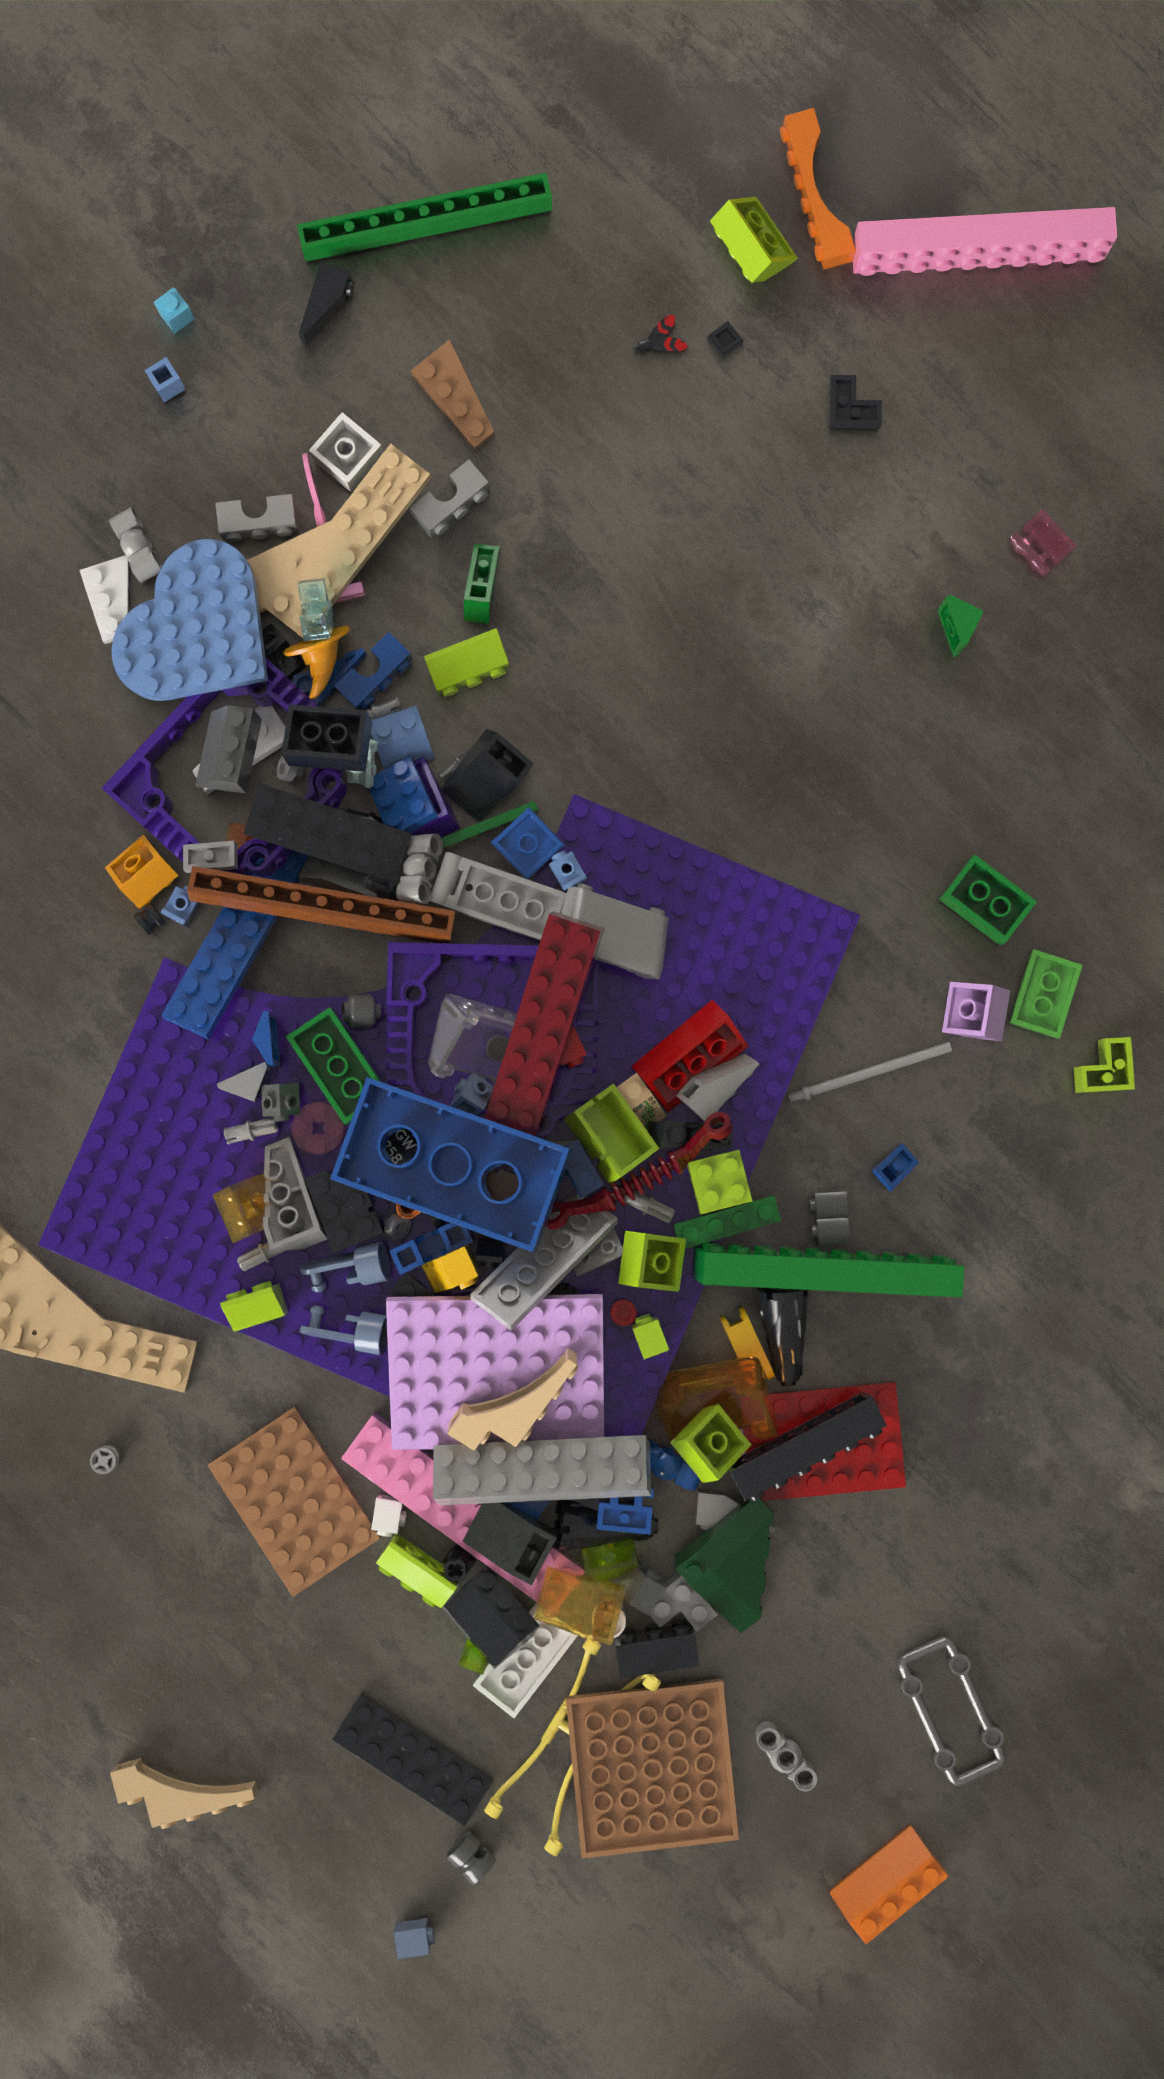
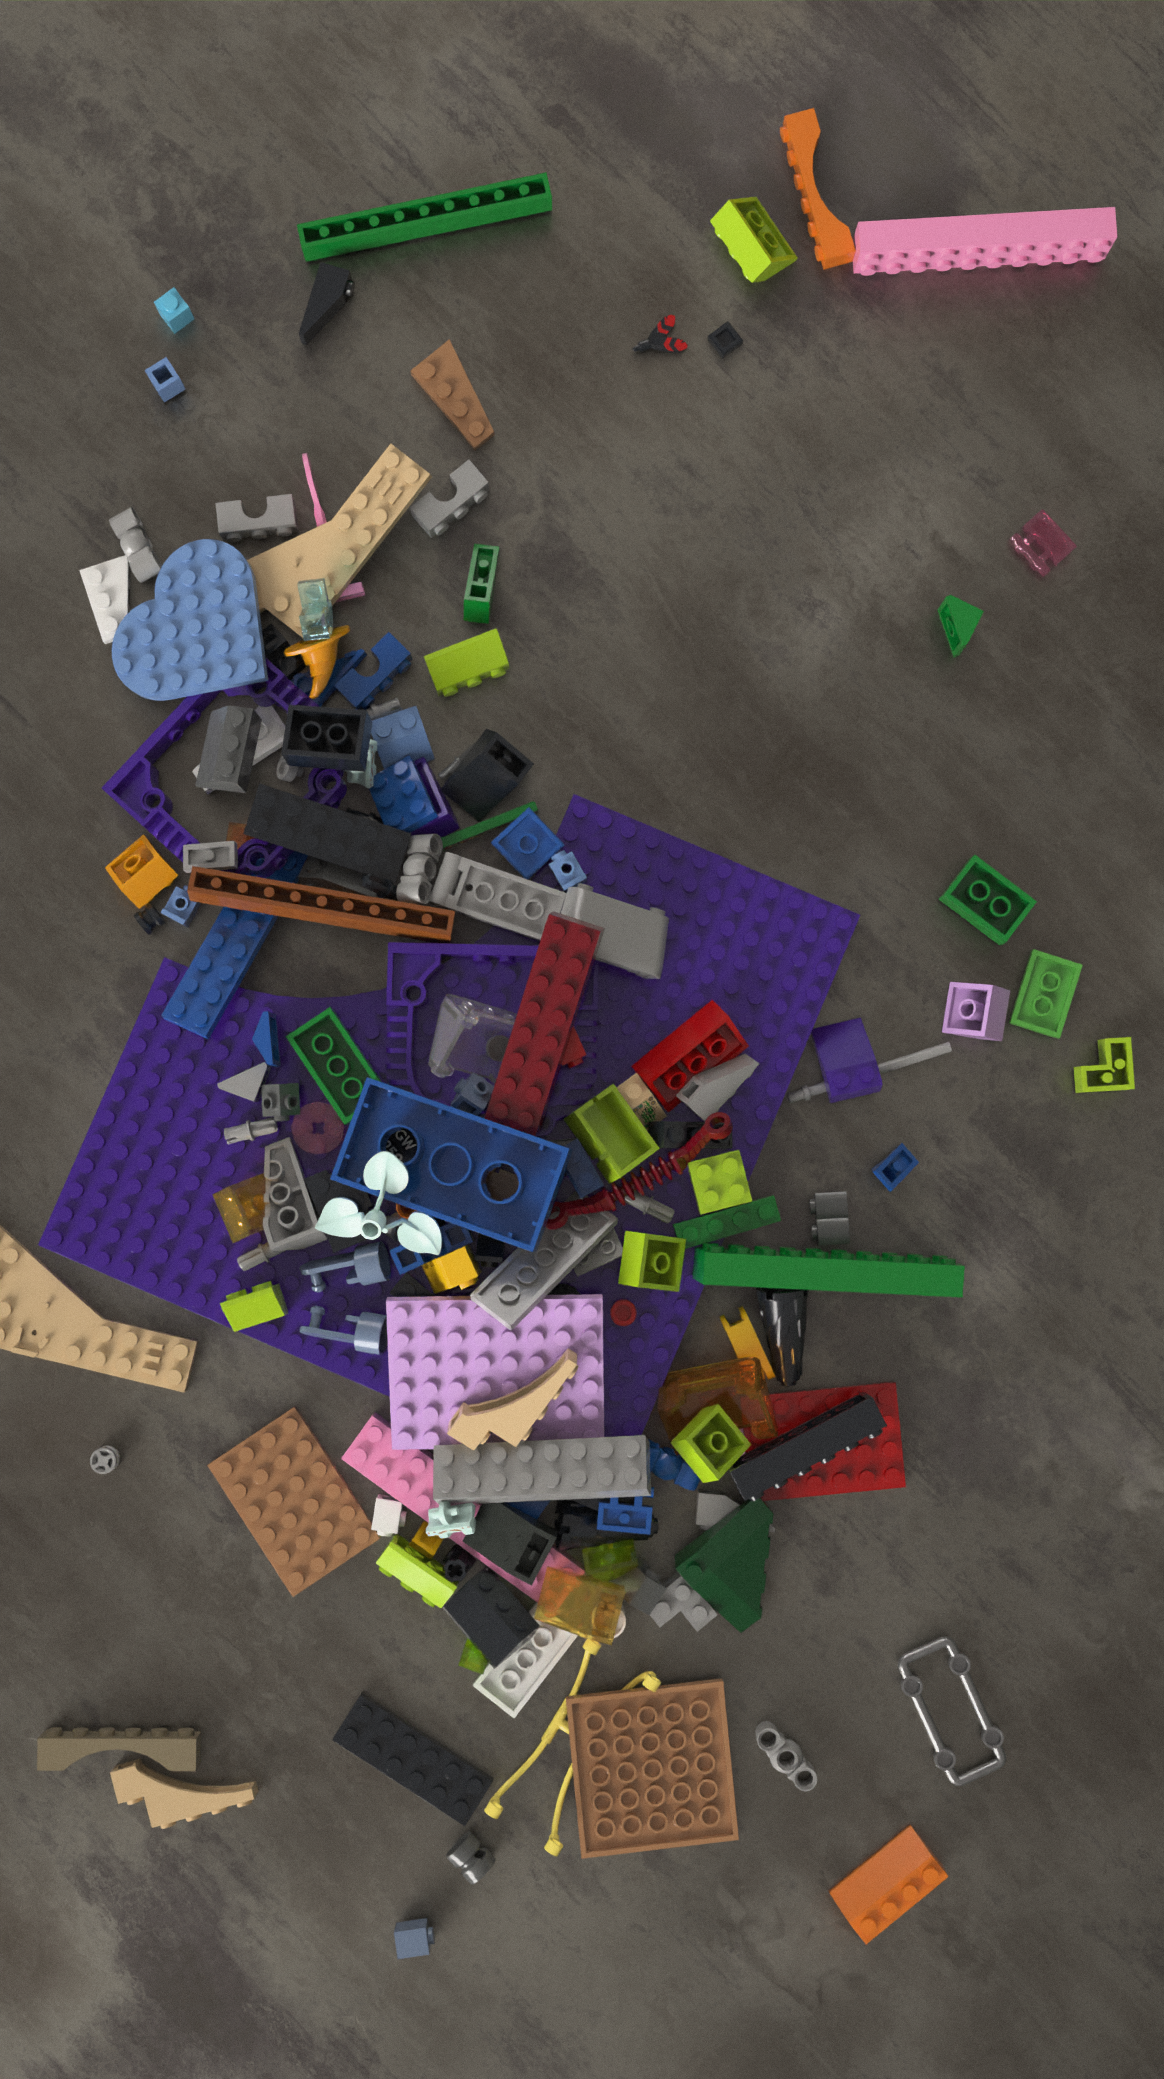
(171, 1749): none -> dark tan arch
(346, 452): white brick -> none
(360, 1011): dark grey head -> none
(387, 1174): none -> light aqua plant
(425, 1544): none -> yellow plate
(451, 1519): none -> light aqua hips
(649, 1336): lime brick -> none
(656, 1649): black brick -> none
(846, 1060): none -> dark purple slope
(849, 412): black plate -> none

